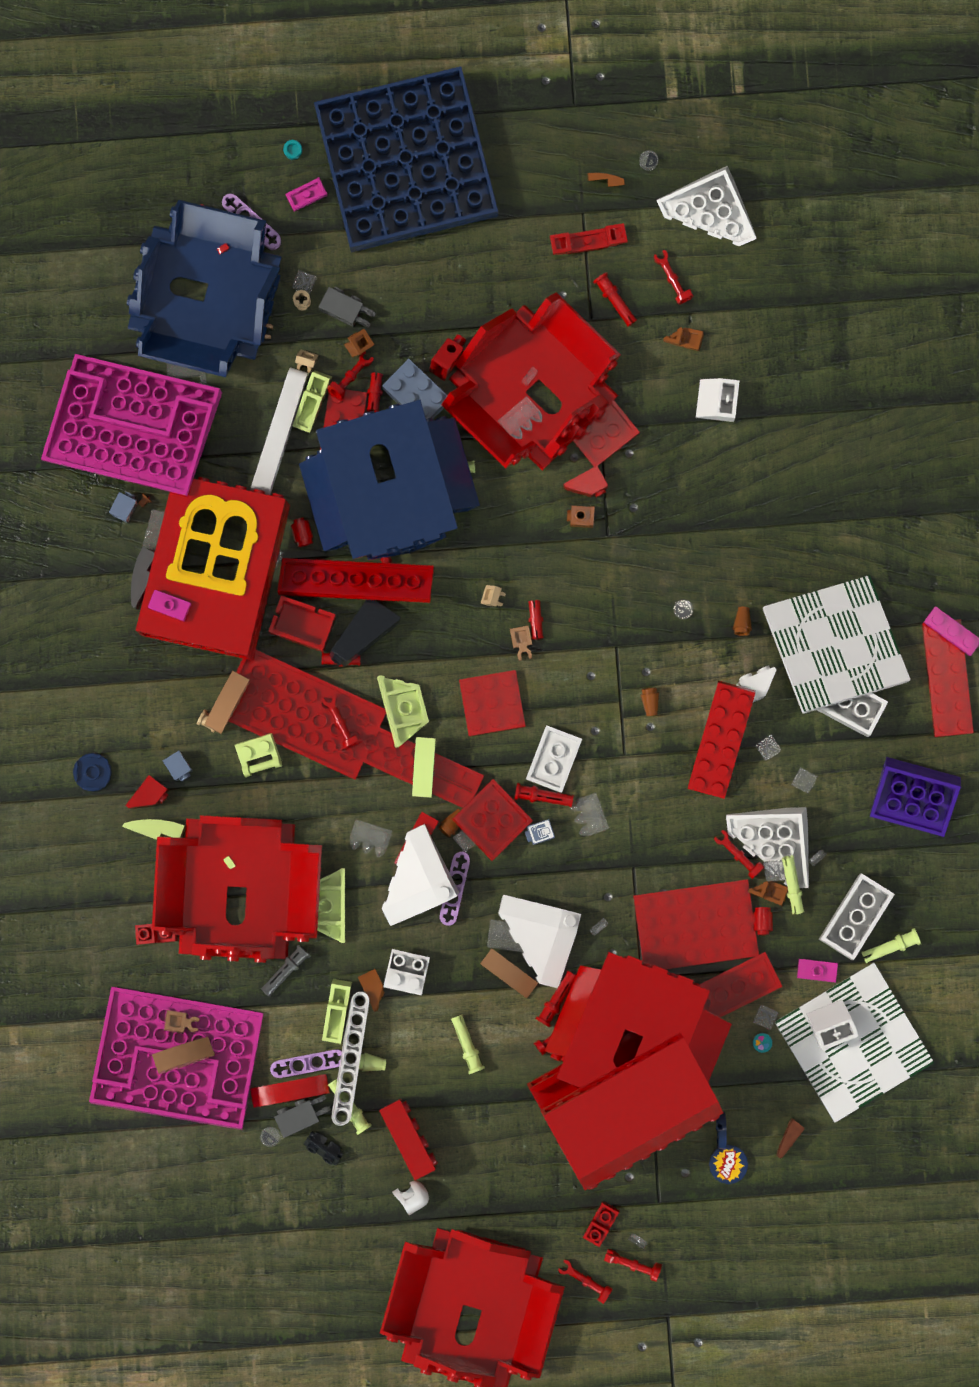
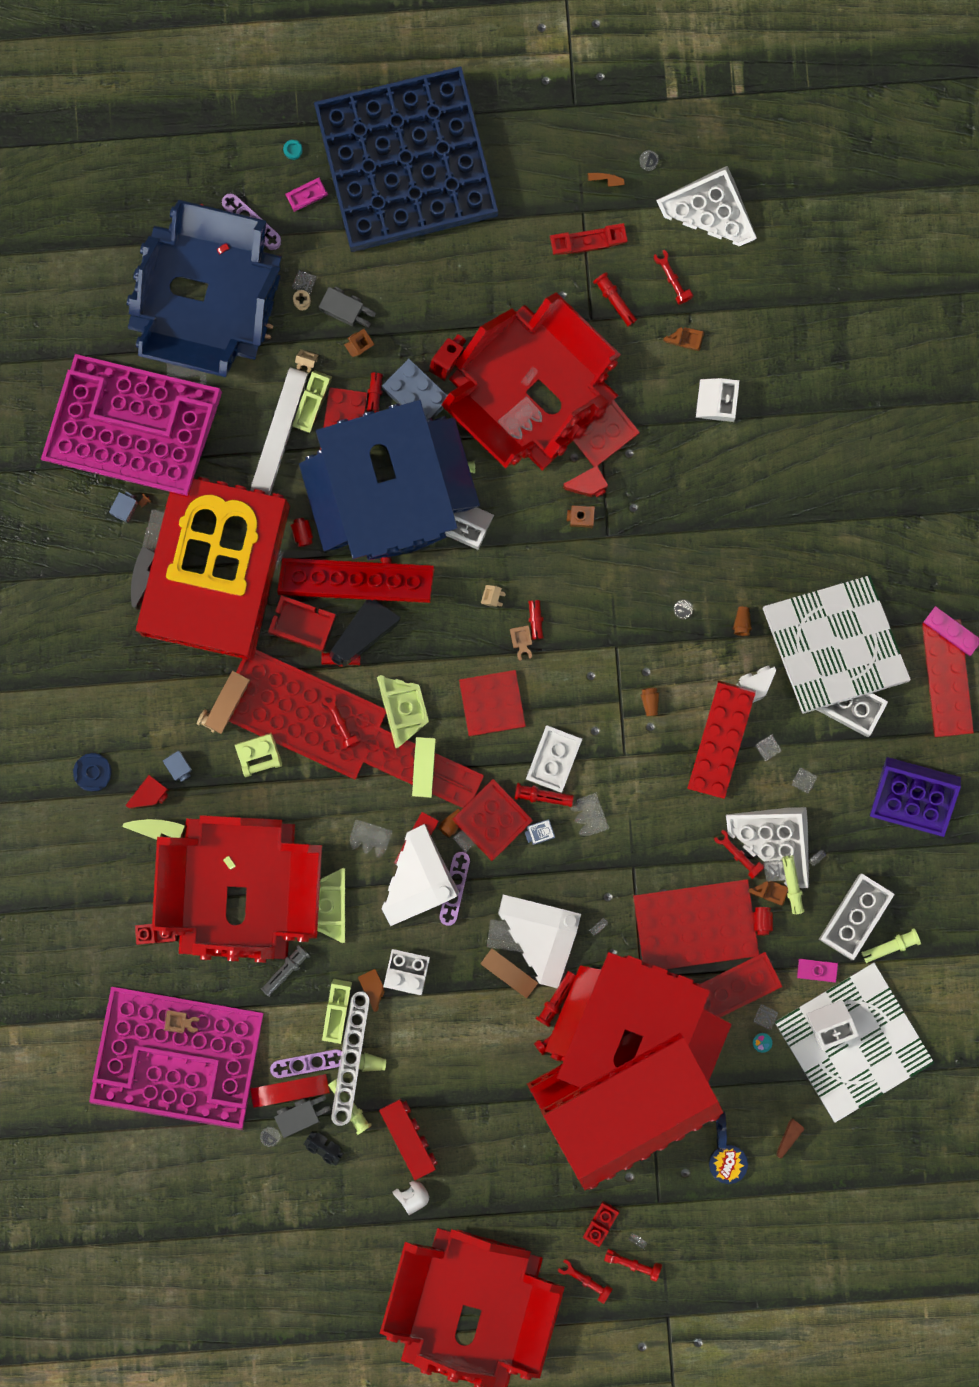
(169, 605): dark pink plate -> none
(183, 1055): medium nougat slope -> none
(337, 390): red piece -> none
(469, 1050): yellowish green pin -> none
(471, 527): none -> white slope

